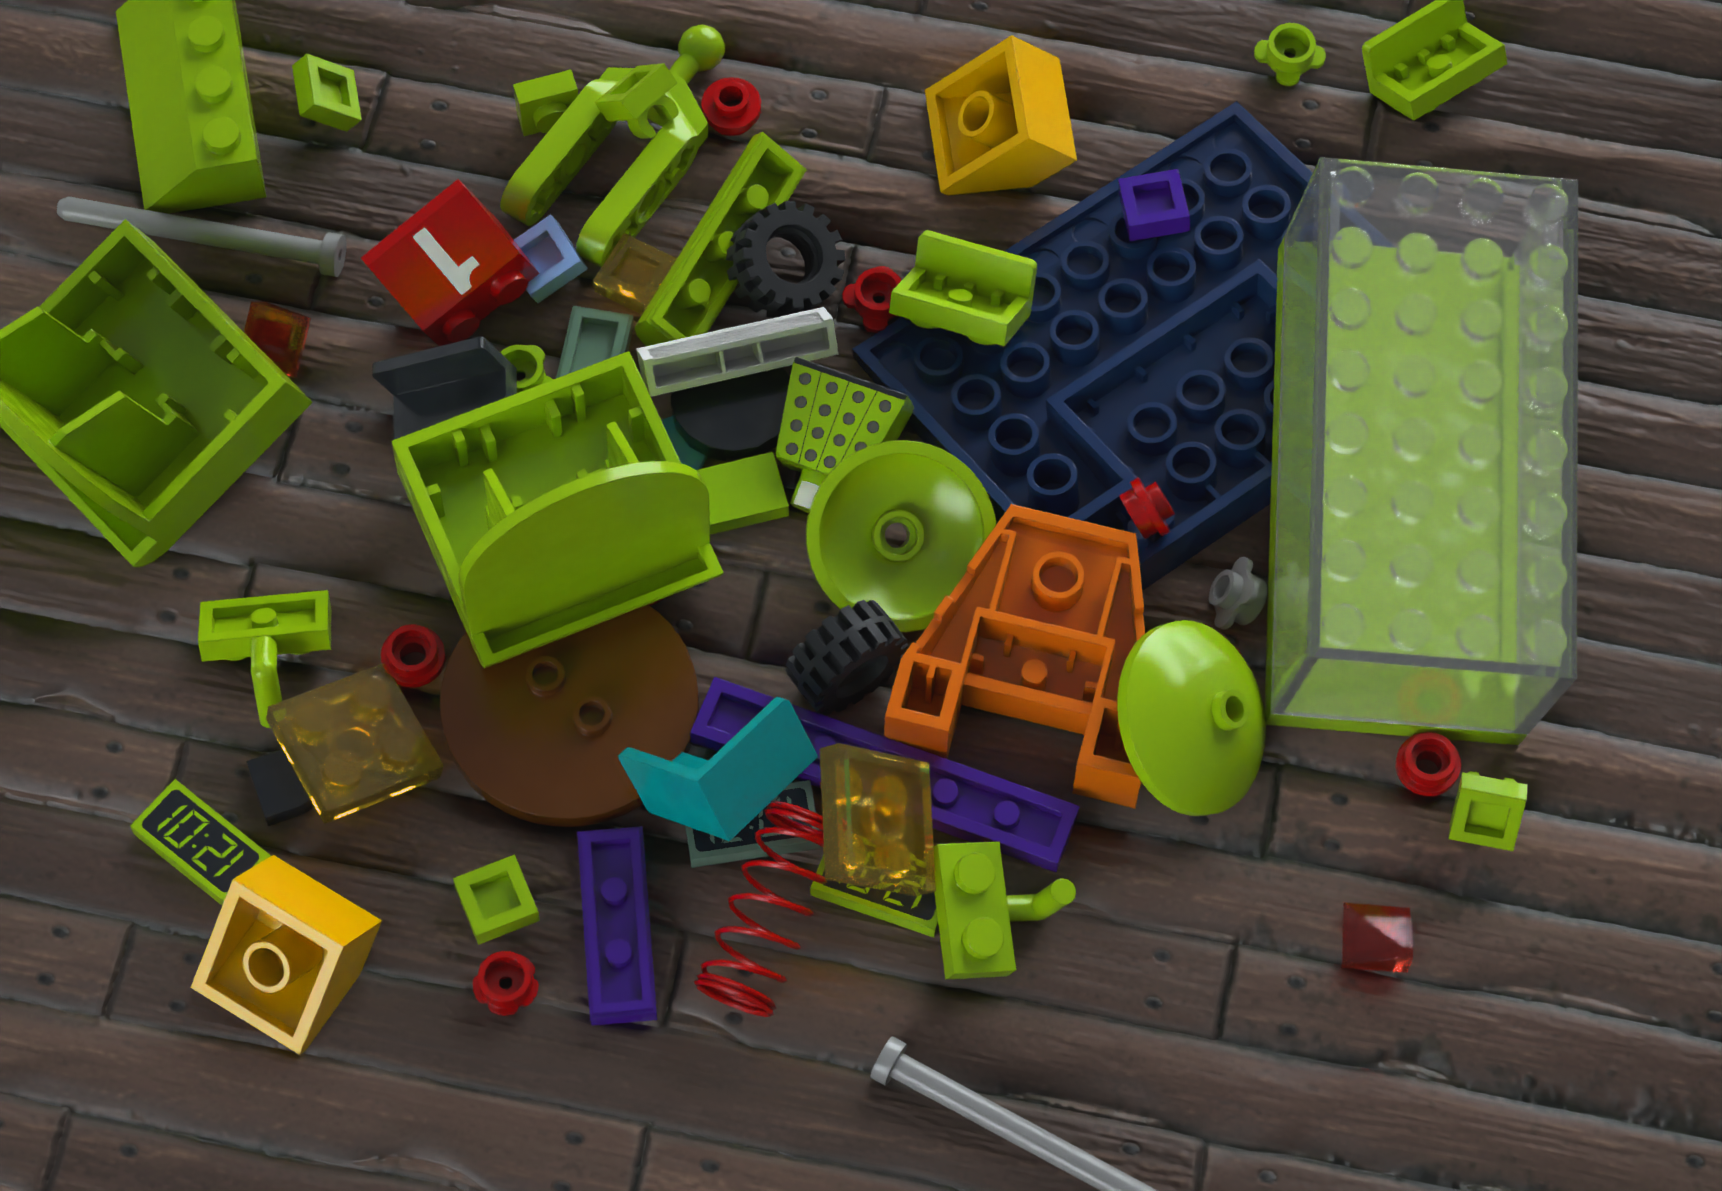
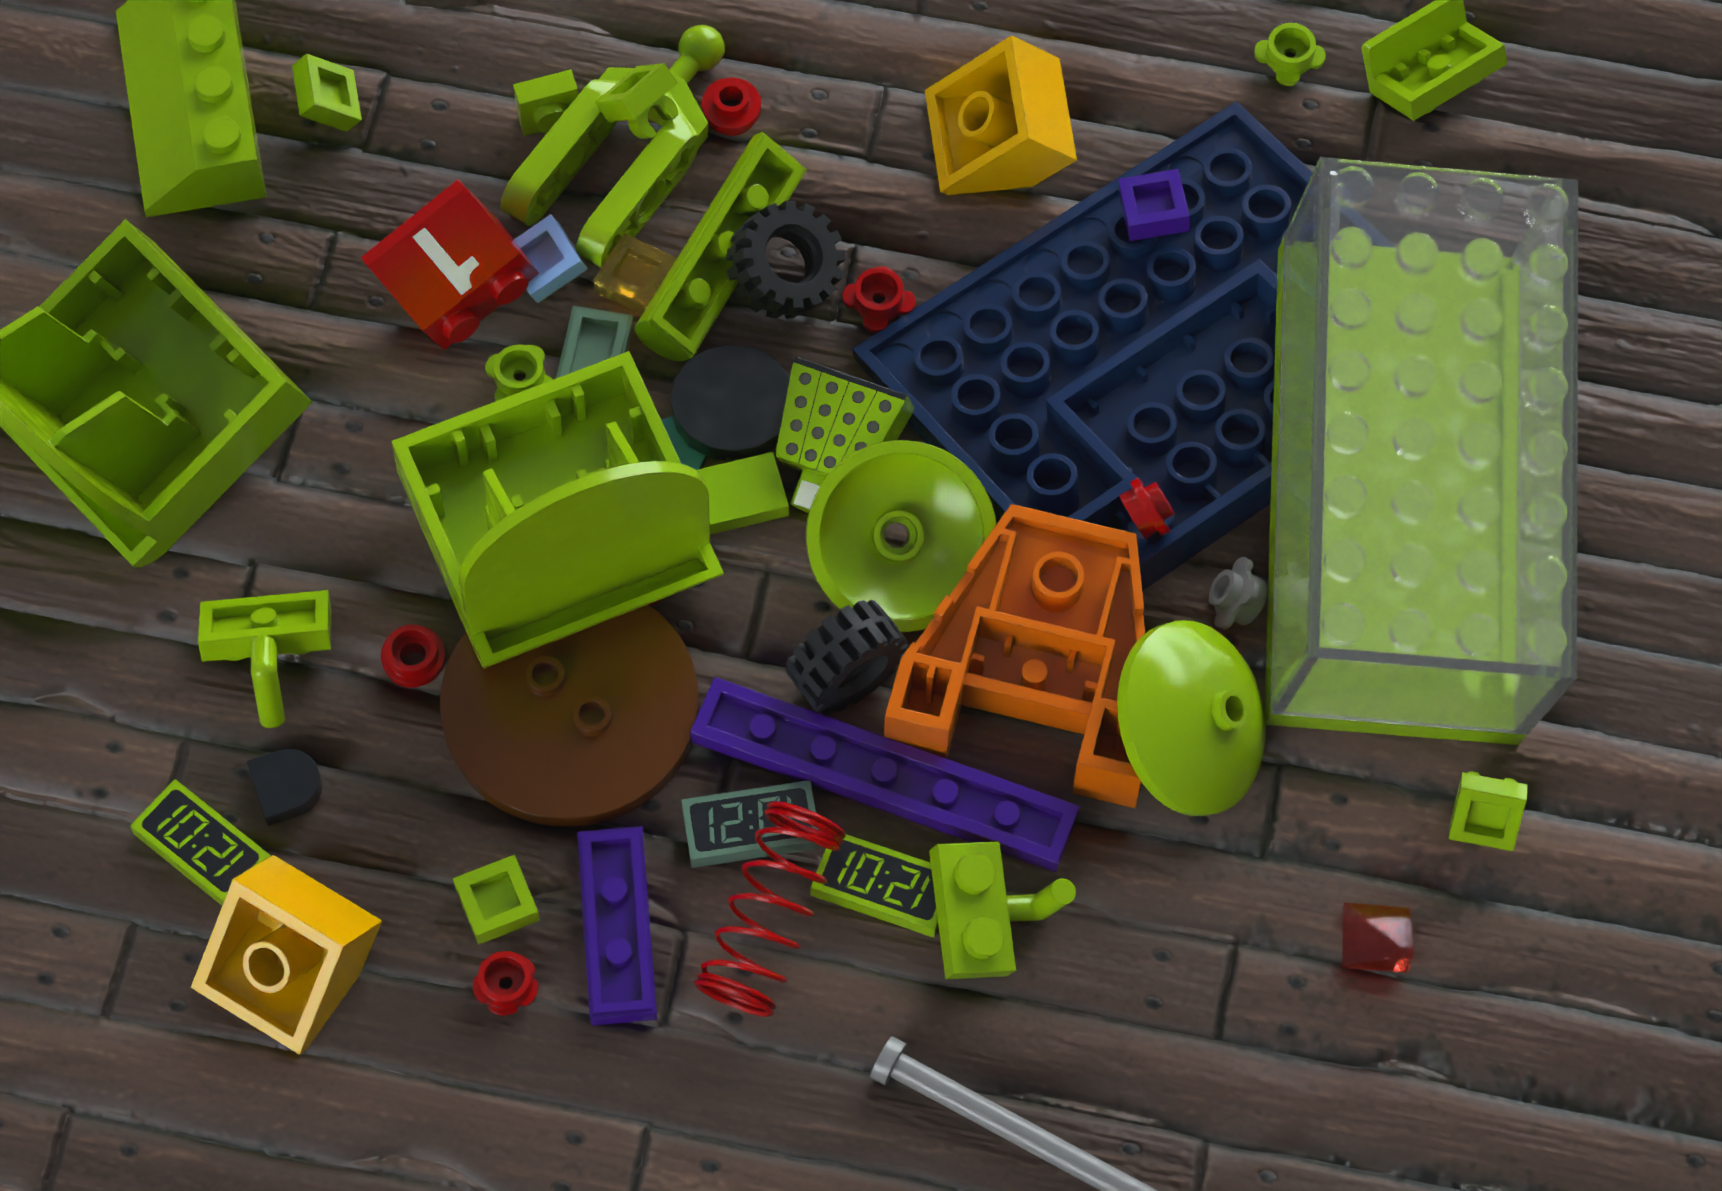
(278, 334): clear red slope -> none
(327, 253): light grey bar -> none
(354, 742): clear yellow plate -> none
(444, 382): black panel -> none
(733, 784): teal panel -> none
(737, 351): white piece -> none
(877, 820): clear yellow plate -> none
(966, 289): lime bracket -> none
(1433, 748): red plate -> none

